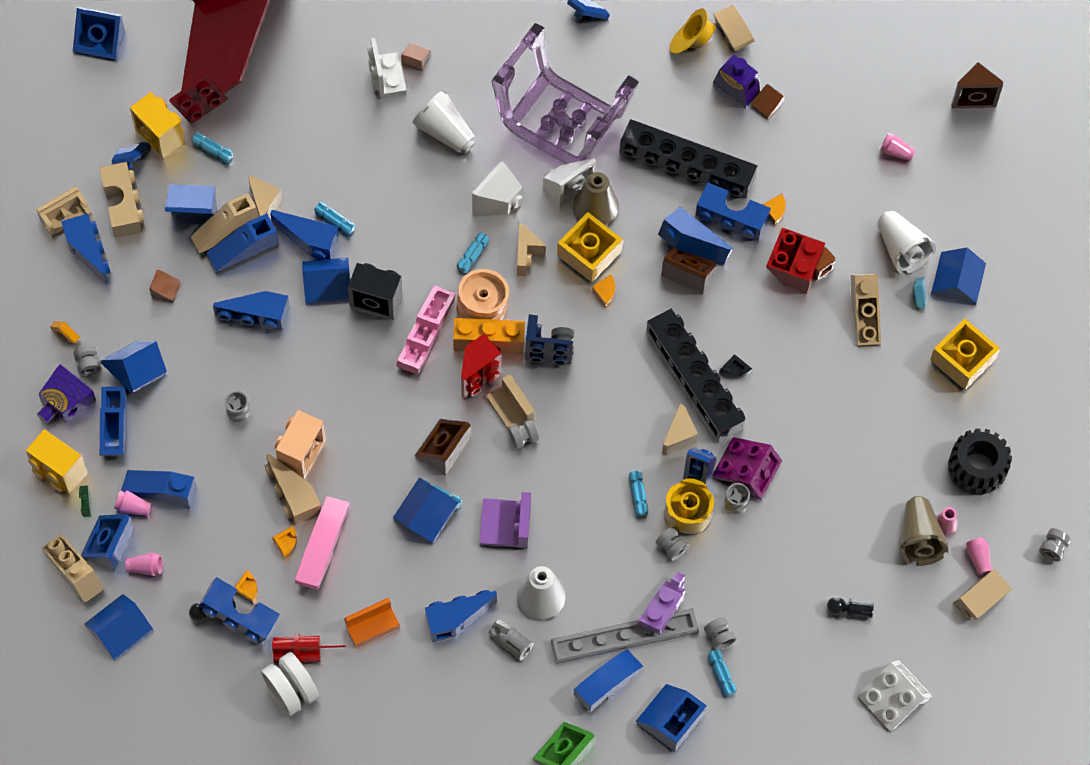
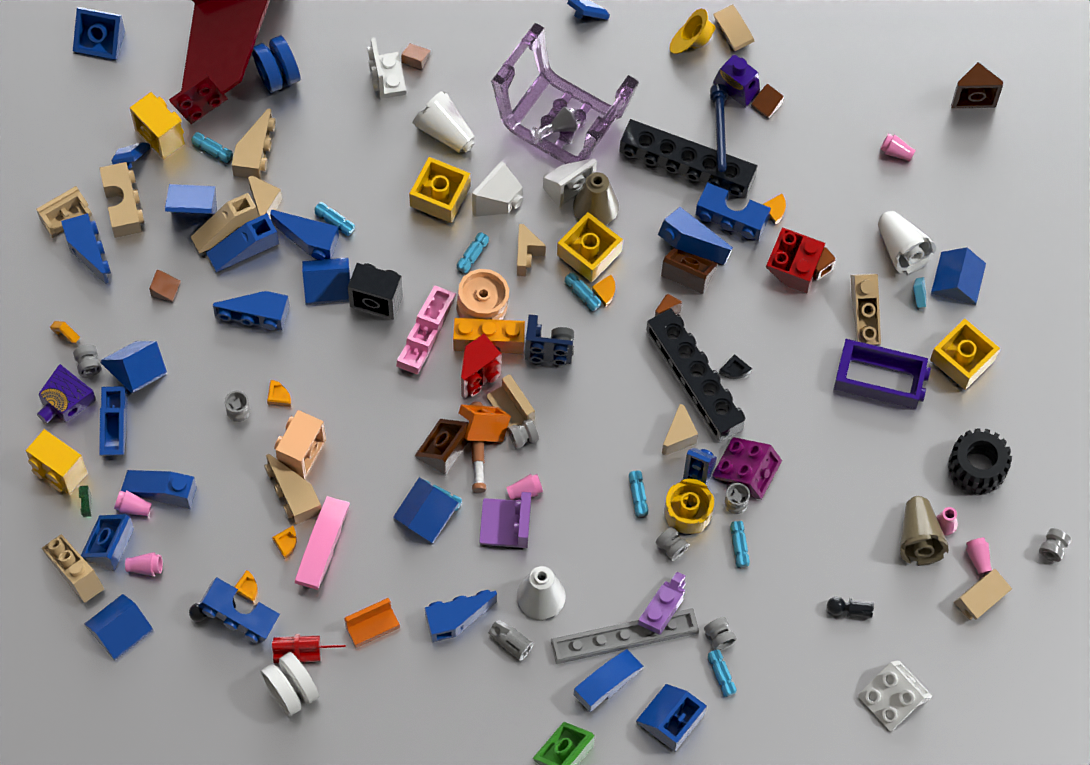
(251, 149): none -> tan slope
(276, 64): none -> blue wheel
(278, 394): none -> light orange tile
(440, 189): none -> yellow brick
(478, 461): none -> nougat piece
(485, 423): none -> orange panel
(527, 484): none -> bright pink cone
(565, 121): none -> piece
(582, 291): none -> medium azure axle
(667, 303): none -> dark orange slope
(719, 95): none -> dark blue piece
(740, 544): none -> medium azure axle
(886, 359): none -> dark purple piece

